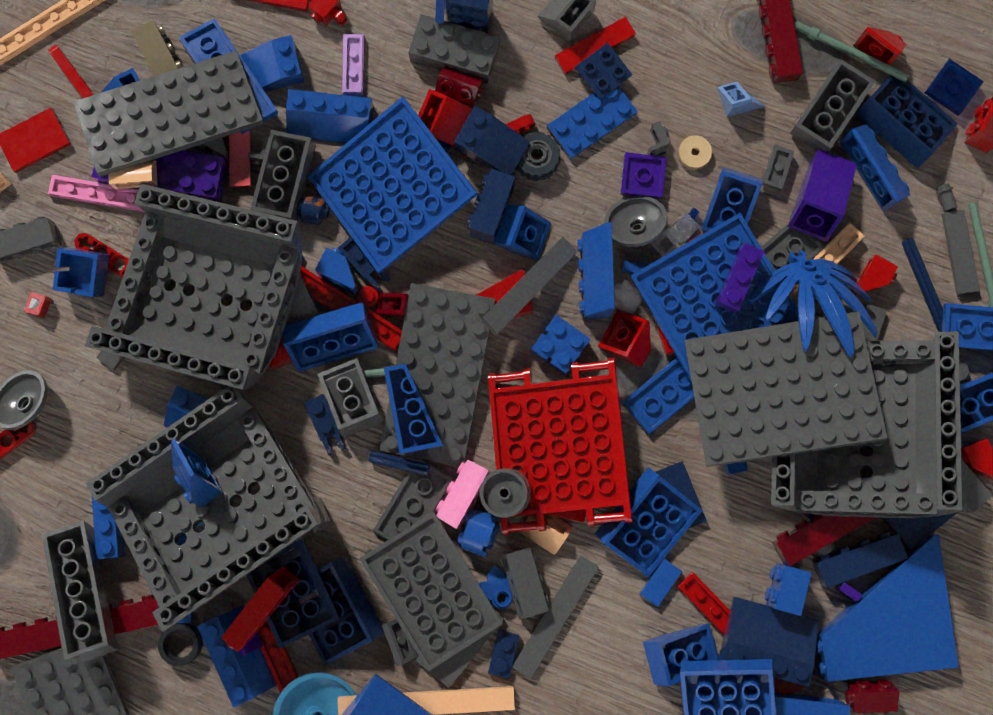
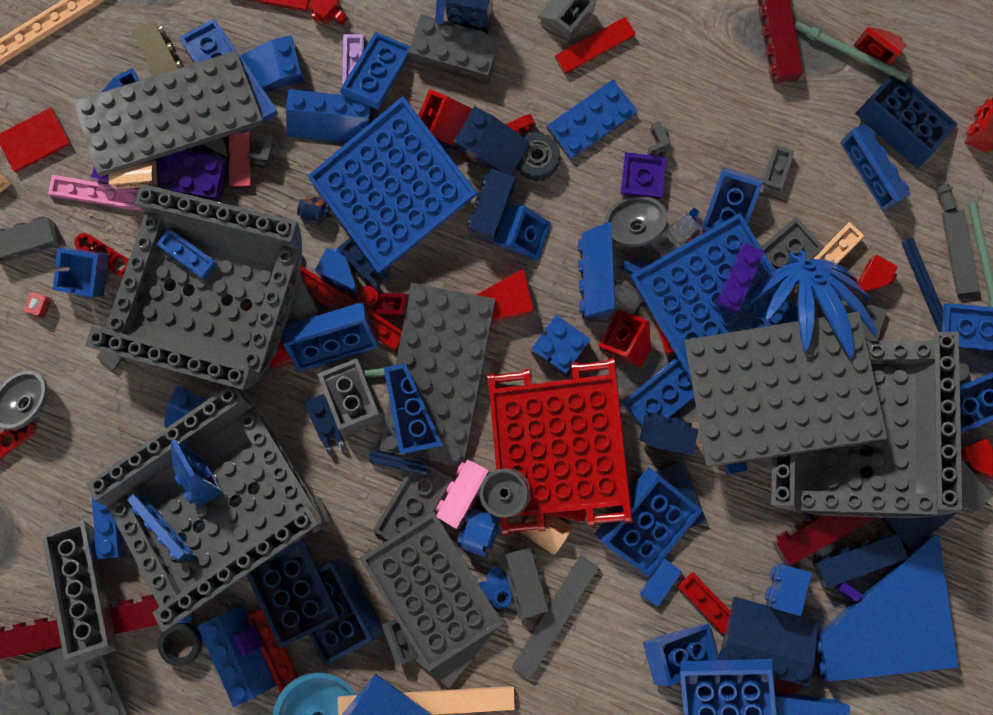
(70, 71): red beam -> none
(165, 533): none -> blue plate
(187, 254): none -> blue tile
(260, 608): red slope -> none
(283, 174): dark grey slope -> none
(376, 71): none -> blue tile
(459, 86): dark red brick -> none
(503, 654): dark blue plate -> none
(528, 286): dark grey tile -> none
(603, 71): dark blue hinge -> none
(669, 433): none -> dark blue brick
(692, 161): tan piece -> none
(737, 100): medium blue slope -> none
(823, 195): dark purple slope -> none
(832, 106): dark grey brick -> none
(872, 696): dark red brick -> none
(953, 87): clear blue plate -> none

